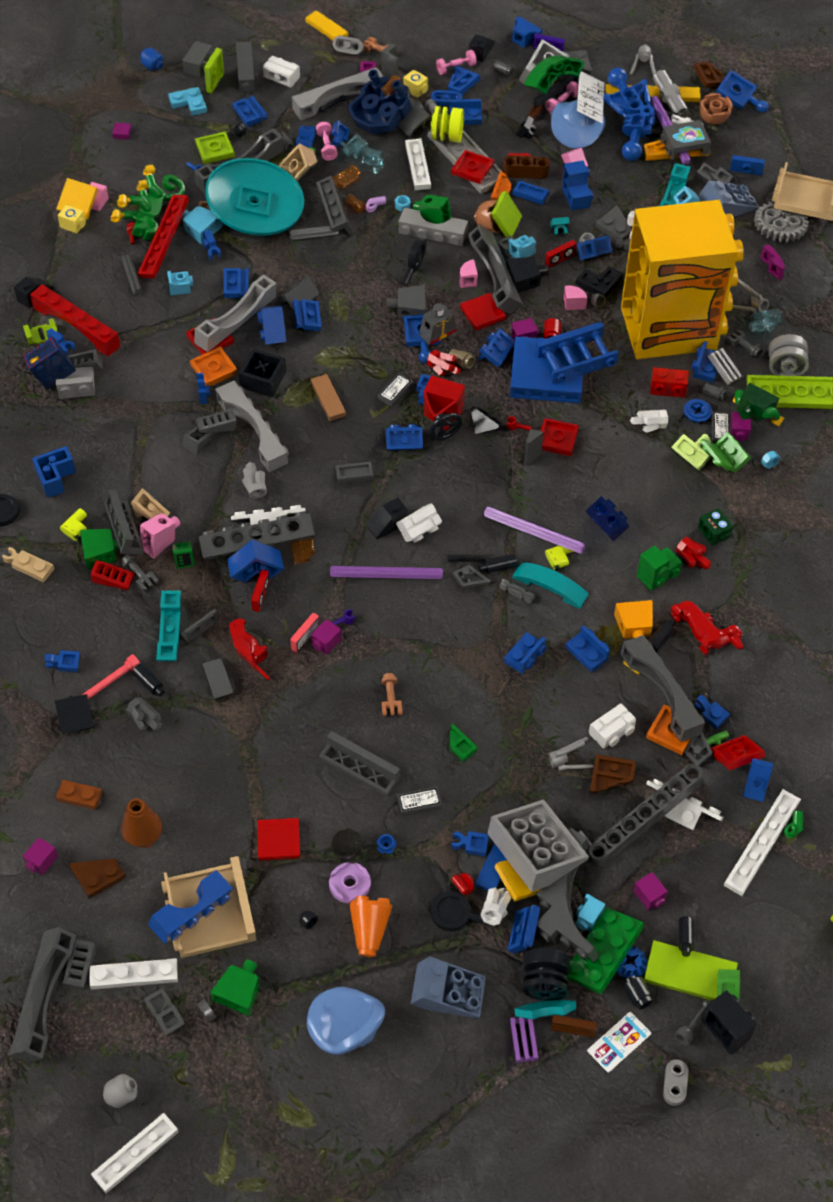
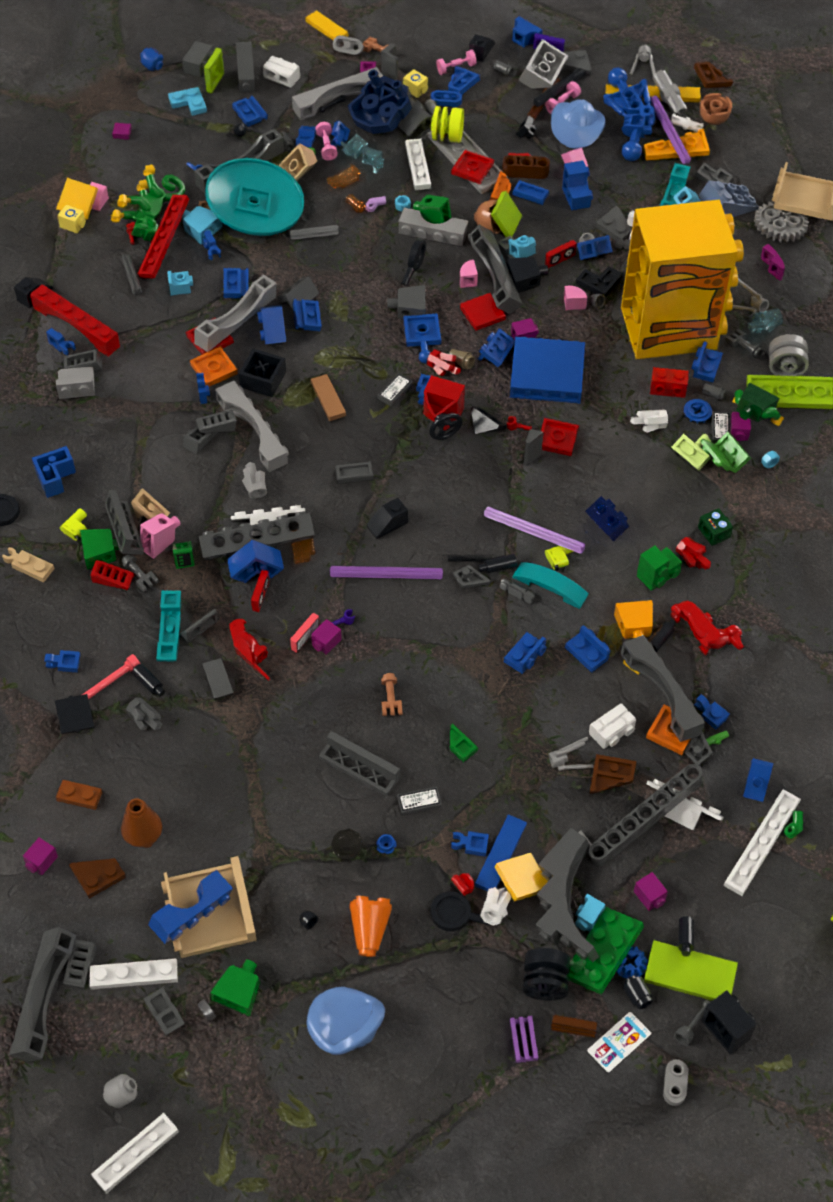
(33, 335): lime piece -> none
(49, 363): dark blue brick -> none
(214, 147): lime tile -> none
(278, 839): red tile -> none
(334, 205): dark grey fence -> none
(349, 871): lavender tile -> none
(387, 89): clear orange pin -> none
(404, 437): blue bracket -> none
(419, 522): white brick -> none
(437, 324): dark grey torso -> none
(447, 988): sand blue slope -> none
(471, 108): blue bracket -> none
(523, 929): blue plate -> none
(536, 844): light grey slope -> none
(545, 1008): teal tile -> none
(549, 69): green brick -> none
(551, 328): red brick -> none
(559, 223): teal tile -> none
(571, 339): blue fence -> none
(590, 97): white sticker -> none
(685, 138): dark grey panel -> none
(725, 365): light grey tile -> none
(729, 981): bright green panel -> none
(737, 752): red tile -> none
(745, 92): blue plate -> none
(747, 165): blue plate -> none

